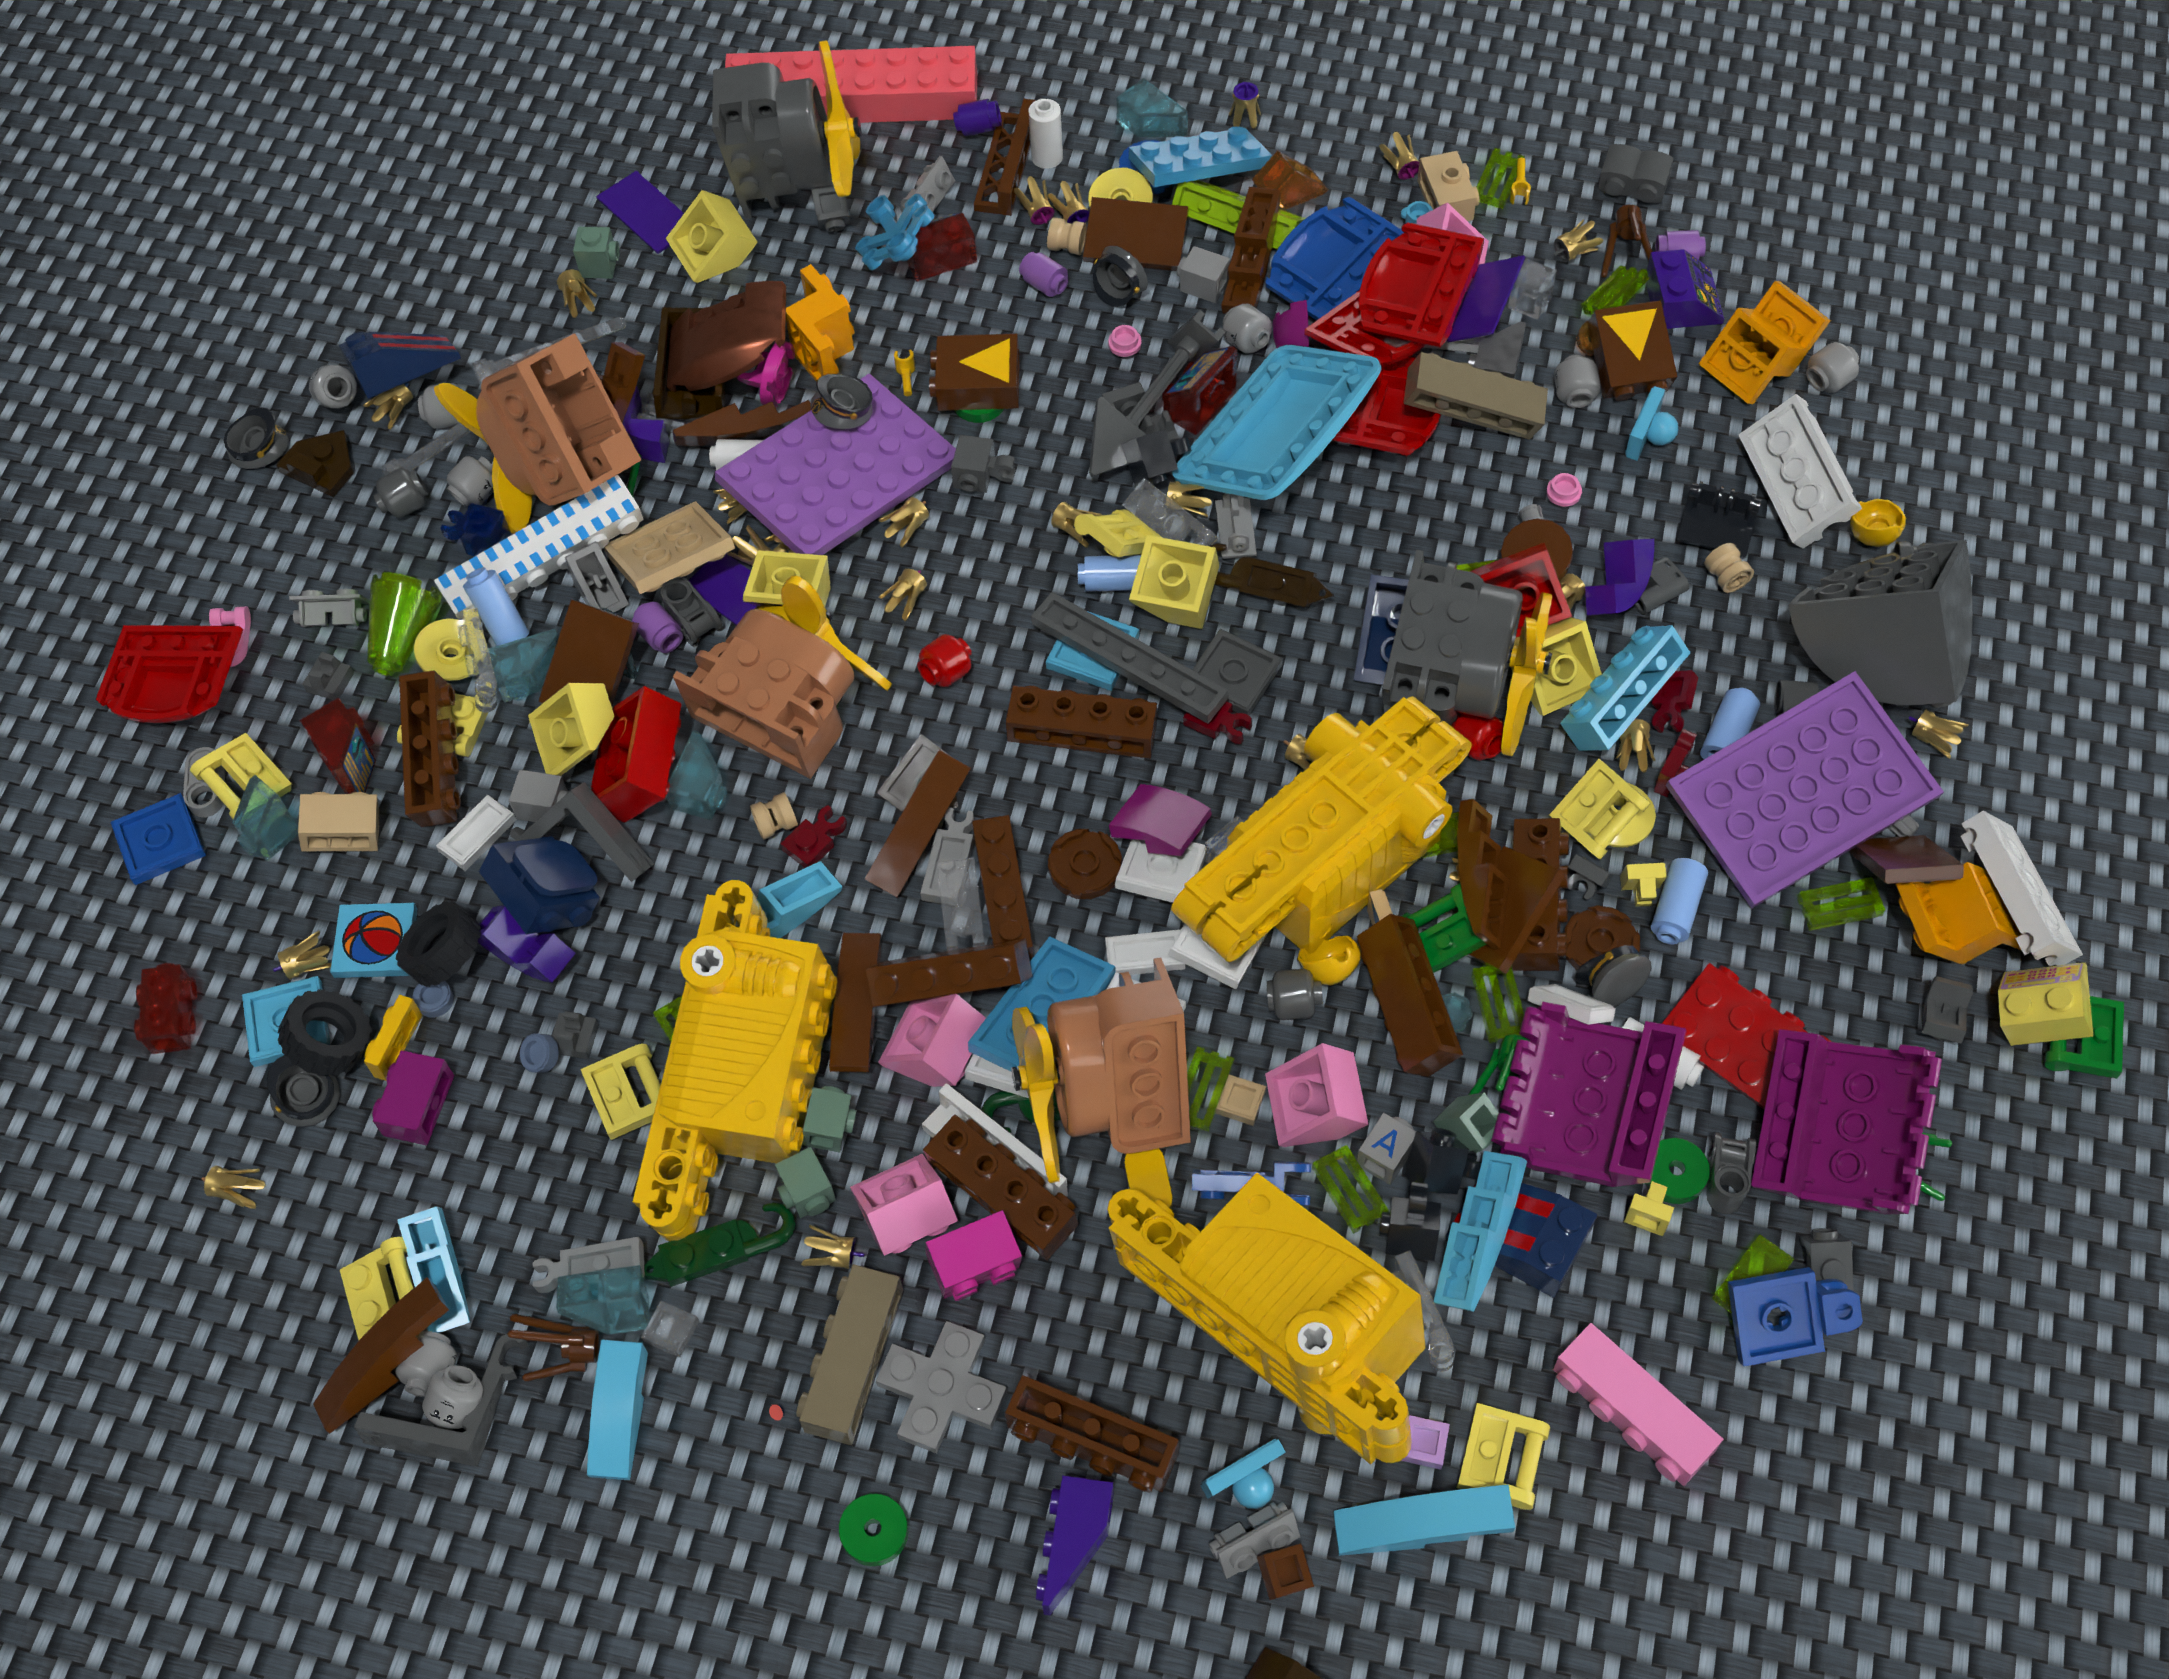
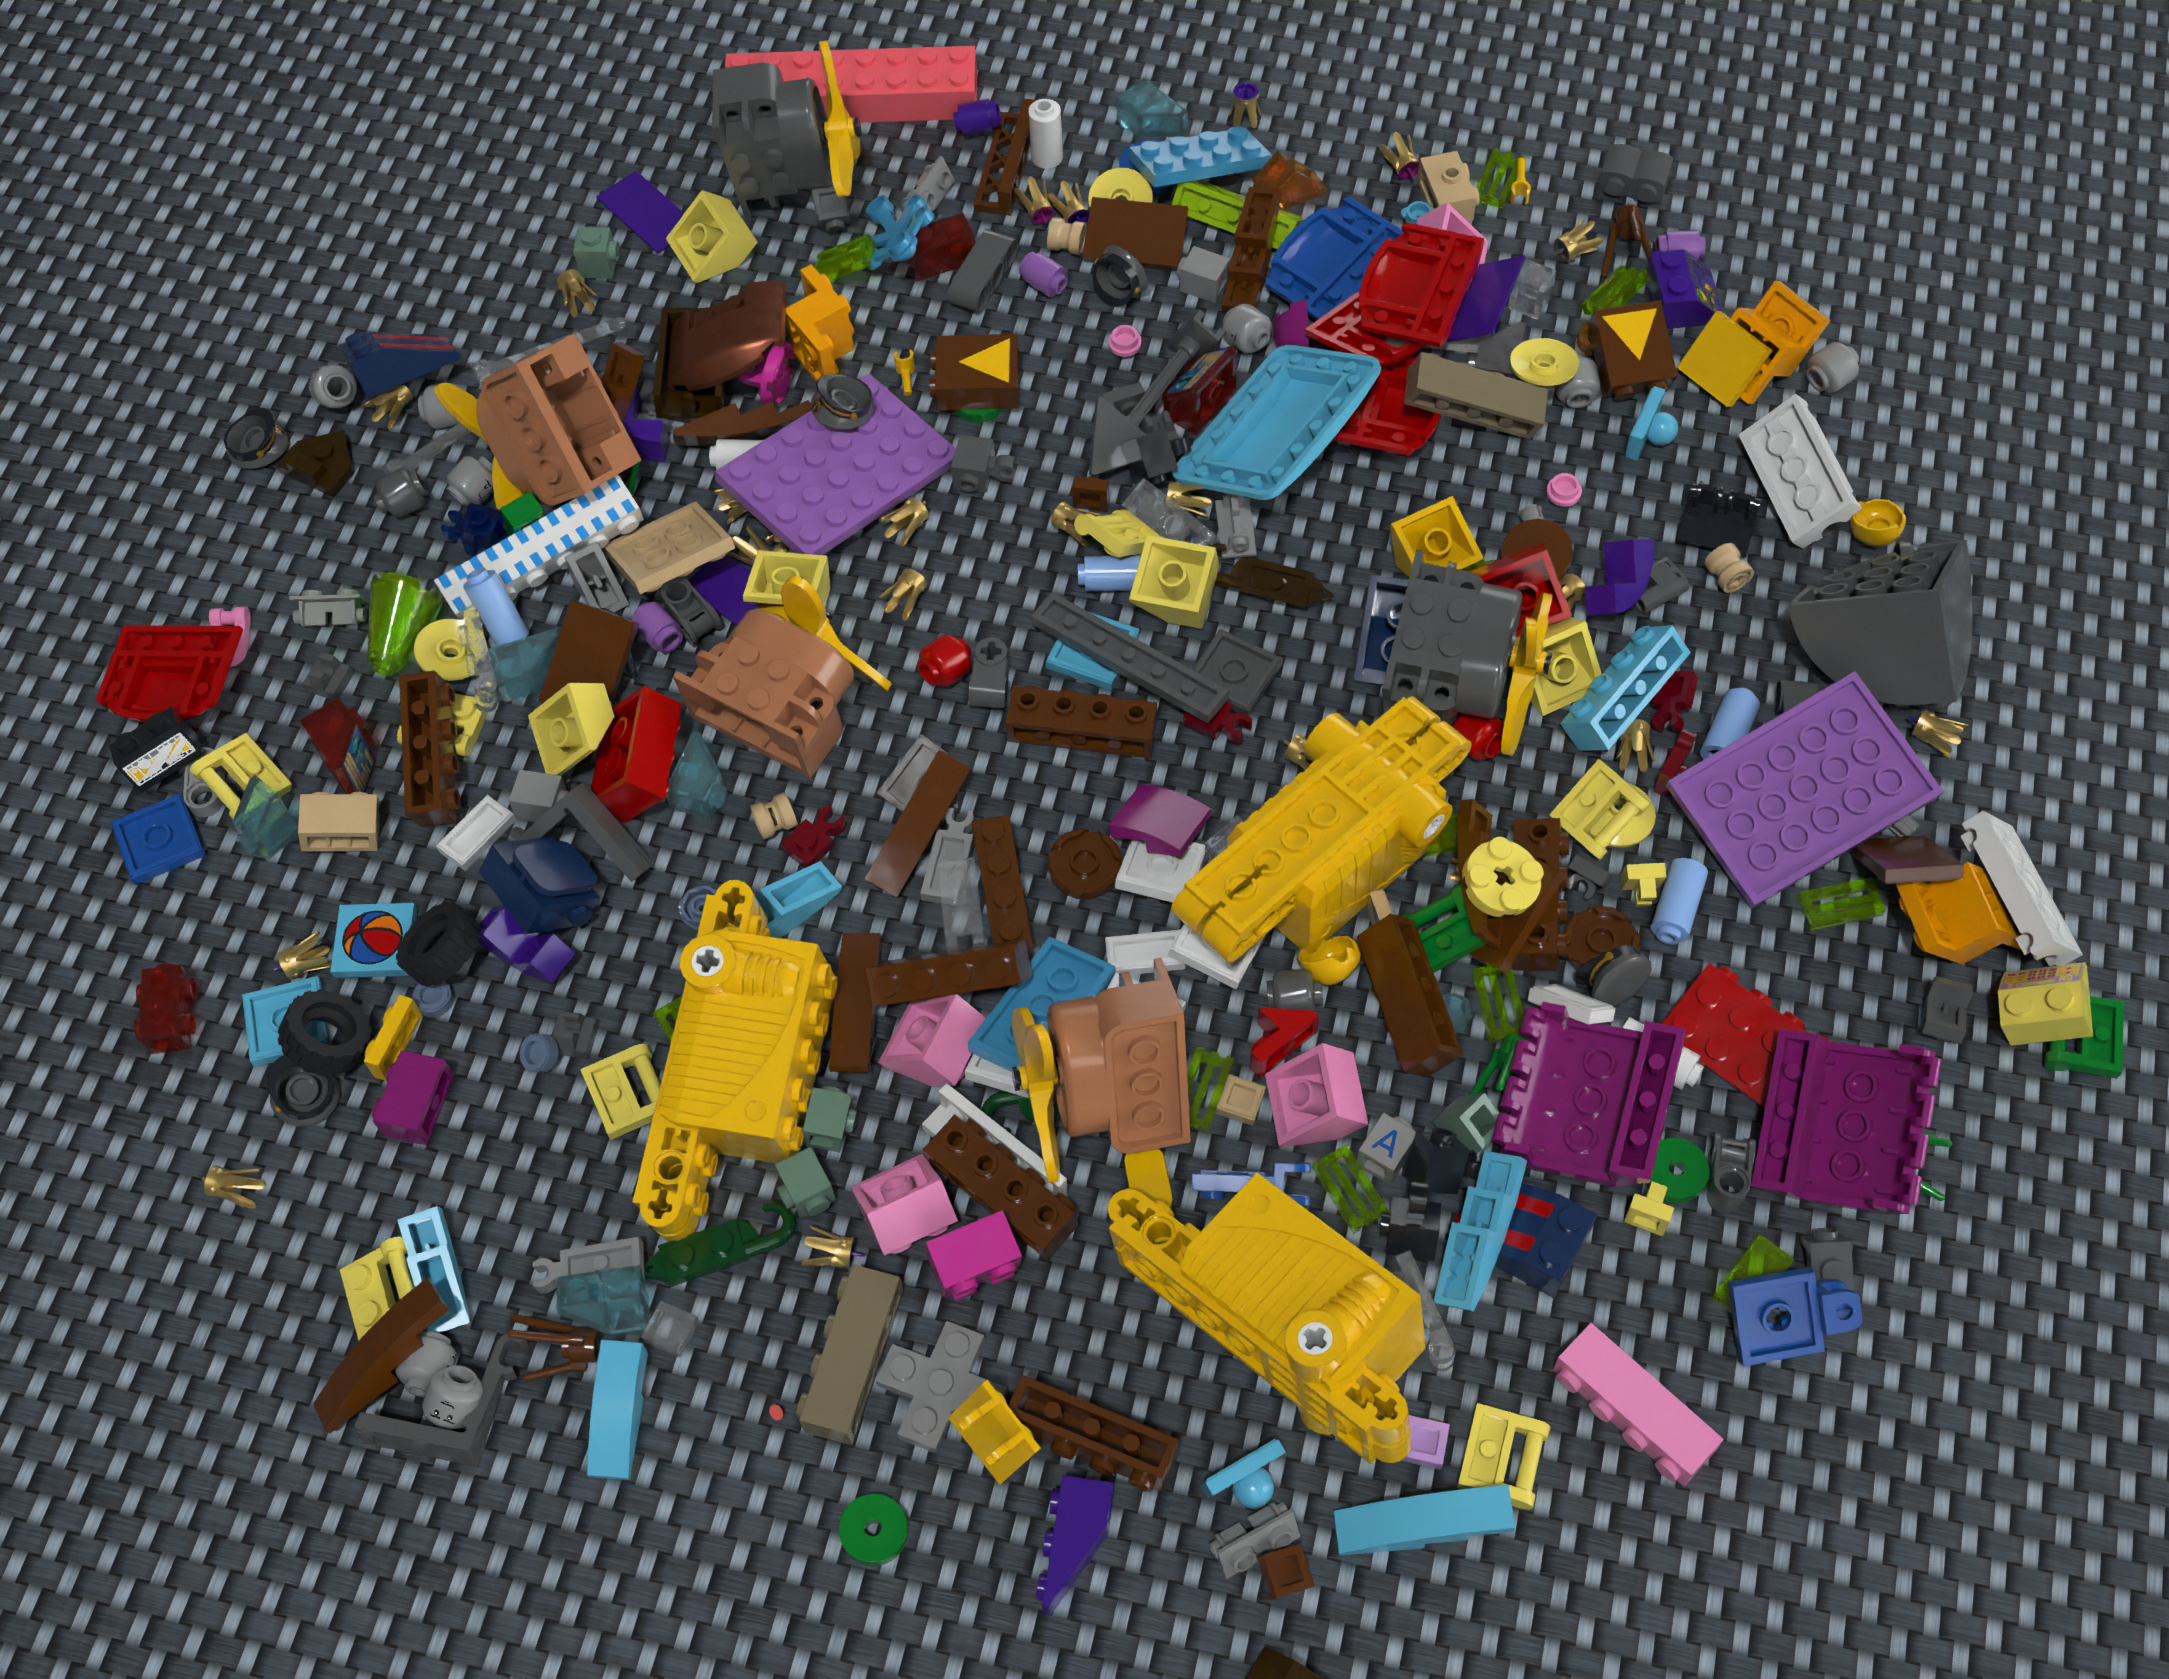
(155, 749): none -> brick
(521, 513): none -> green slope
(692, 903): none -> sand blue plate
(846, 258): none -> clear neon green tile
(982, 270): none -> dark grey beam
(990, 675): none -> dark grey piece
(994, 1432): none -> yellow plate
(1091, 493): none -> reddish brown plate
(1287, 1032): none -> red slope
(1437, 532): none -> yellow slope
(1516, 863): none -> light yellow plate
(1544, 361): none -> light yellow dish
(1724, 359): none -> yellow tile

